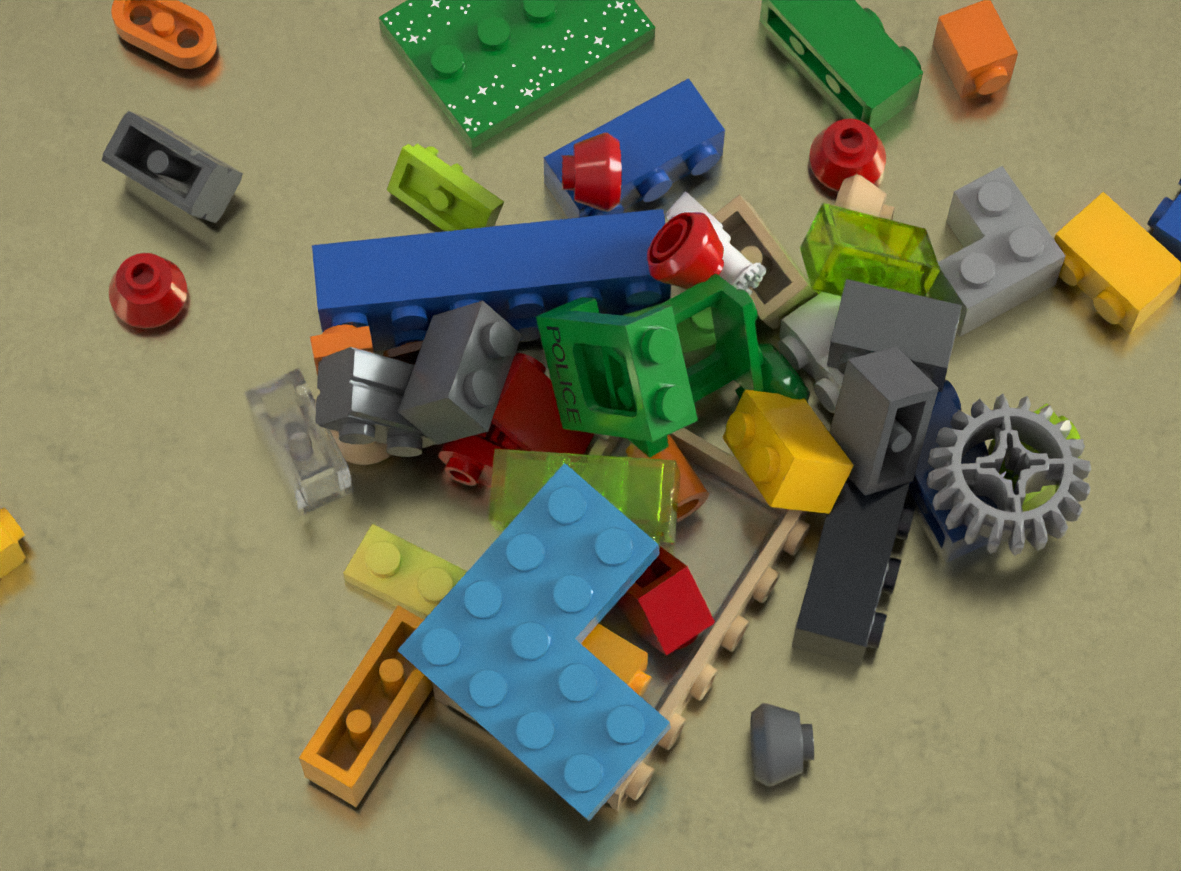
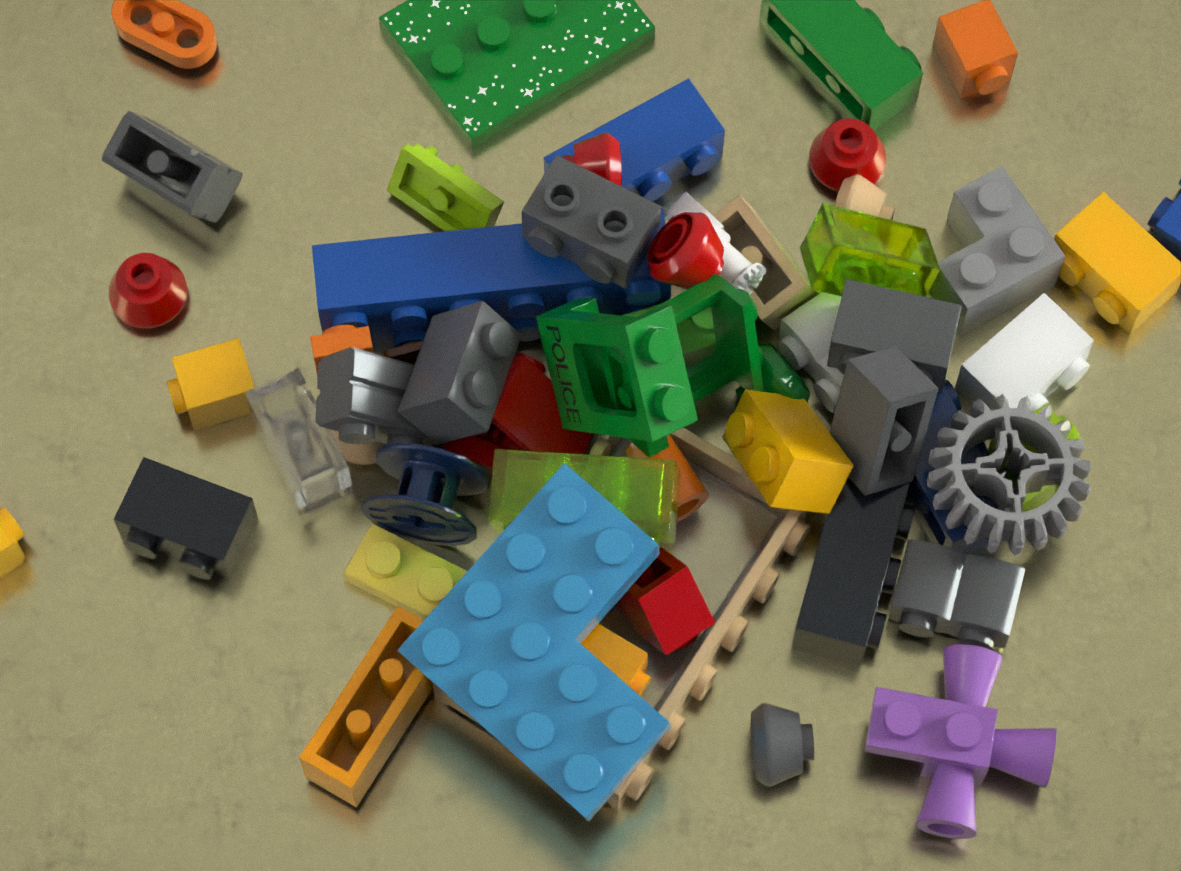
(185, 520): none -> black brick
(211, 384): none -> yellow brick
(426, 494): none -> dark blue piece
(590, 222): none -> dark grey brick
(956, 595): none -> dark grey brick
(957, 740): none -> medium lavender brick
(1028, 358): none -> white brick

